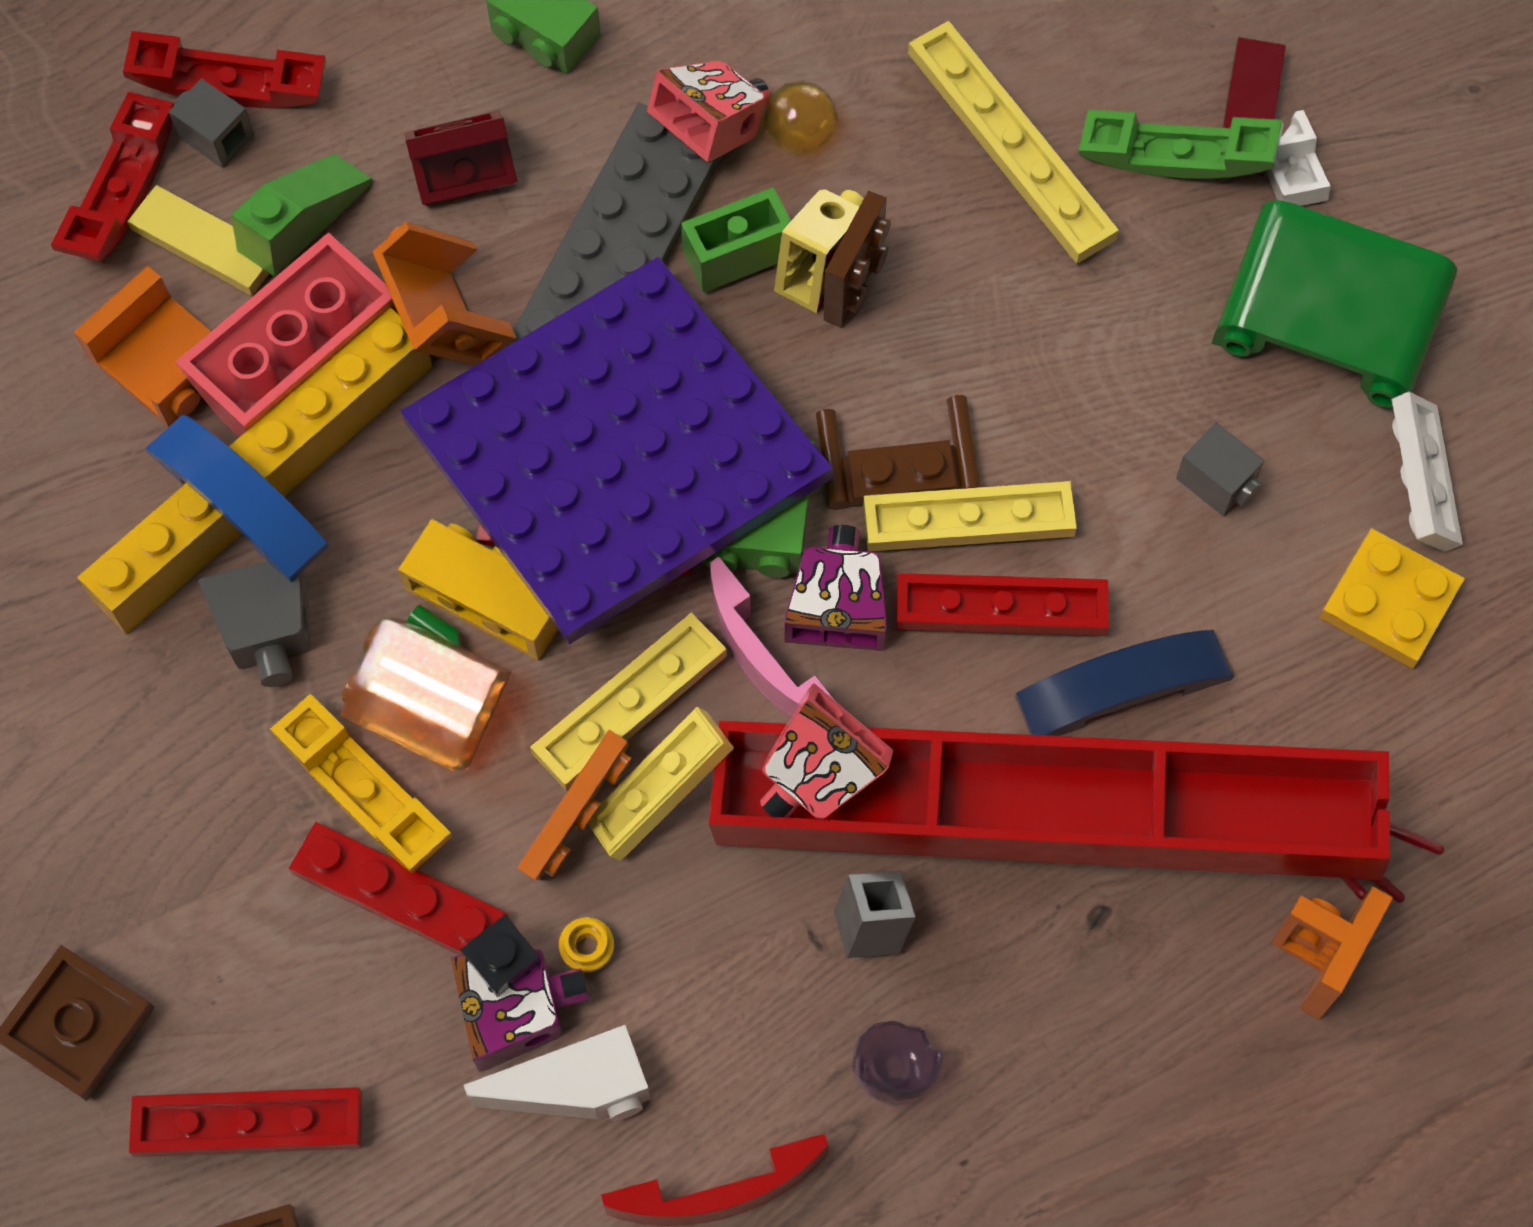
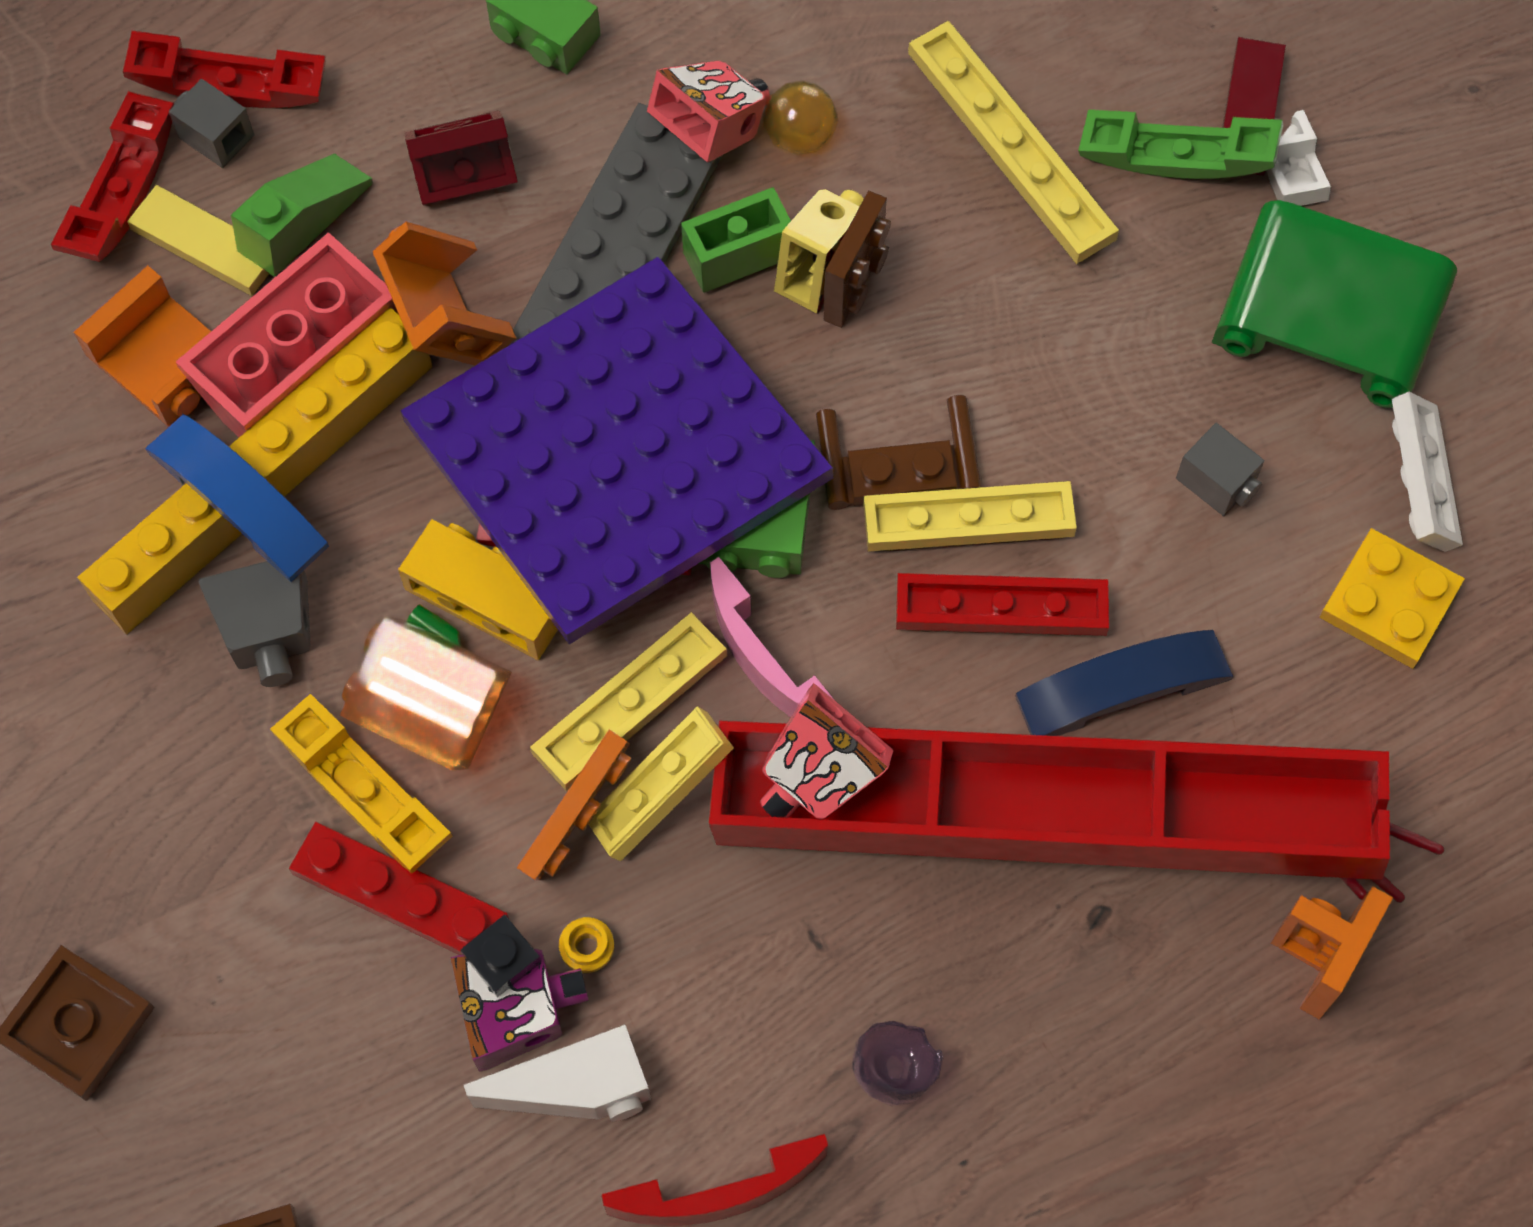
(245, 1122): red plate -> none
(838, 596): torso -> none
(874, 914): dark grey brick -> none

